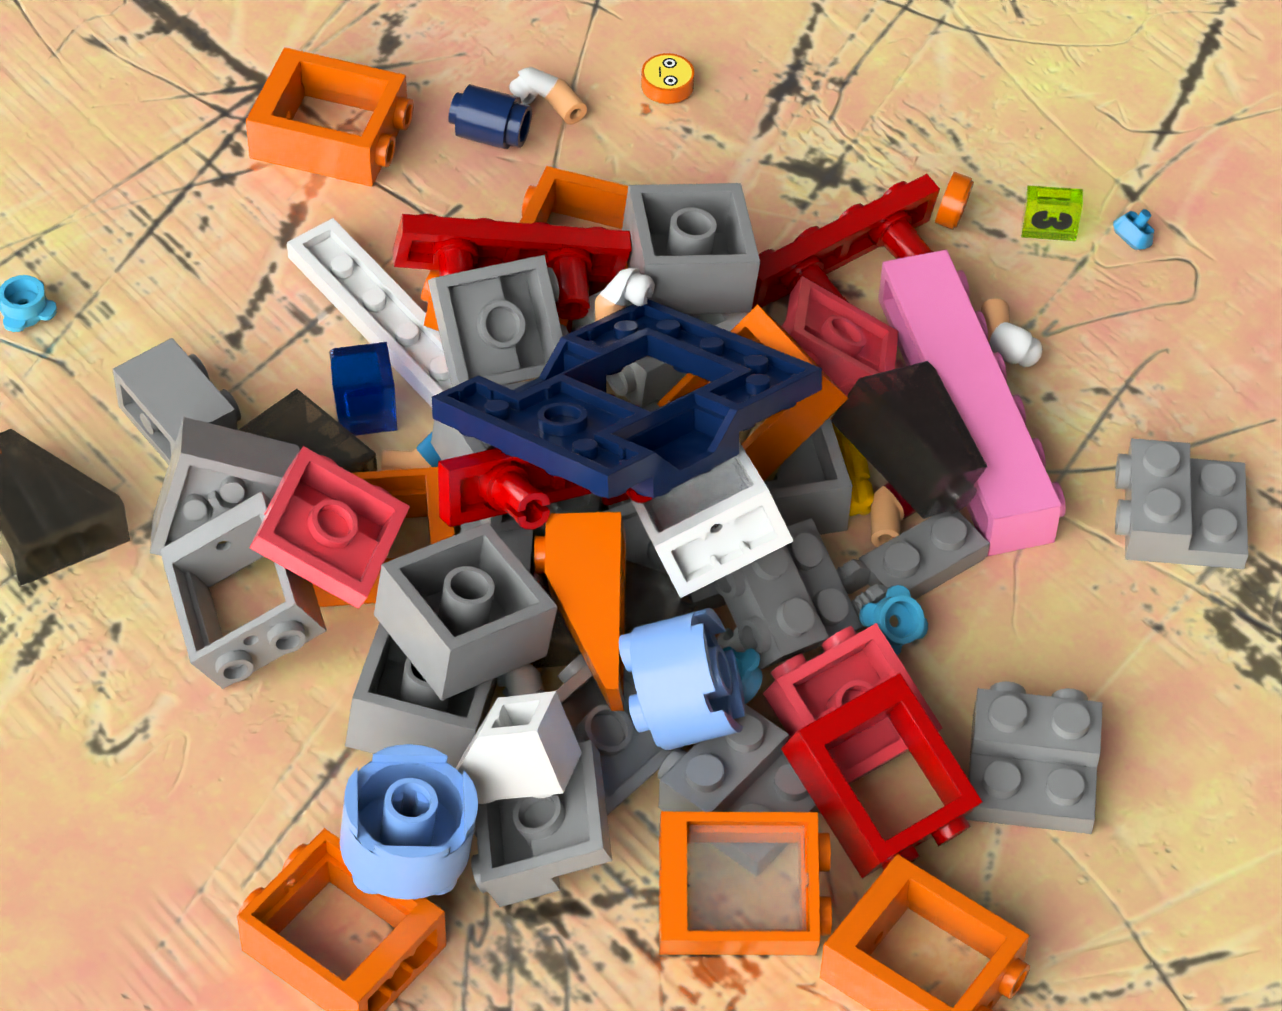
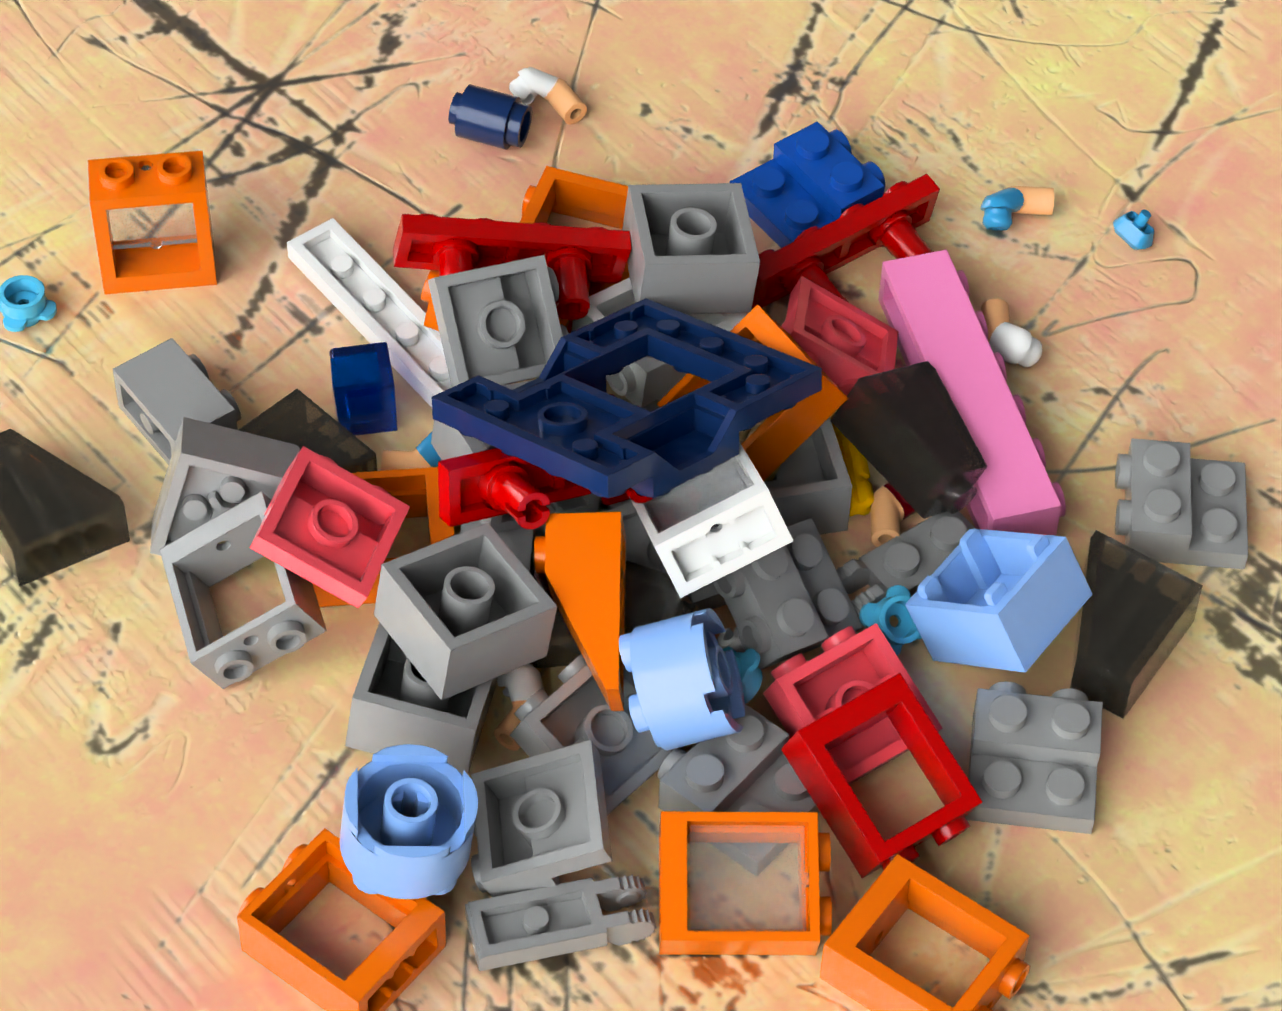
(152, 222): none -> orange window
(321, 150): orange window -> none
(522, 749): white slope -> none
(557, 920): none -> light grey hinge
(624, 287): white arm -> none
(667, 78): tile -> none
(808, 183): none -> blue plate
(954, 200): orange tile -> none
(999, 599): none -> light blue container
(1015, 199): none -> arm
(1051, 213): clear neon green tile -> none
(1128, 622): none -> clear smoke slope

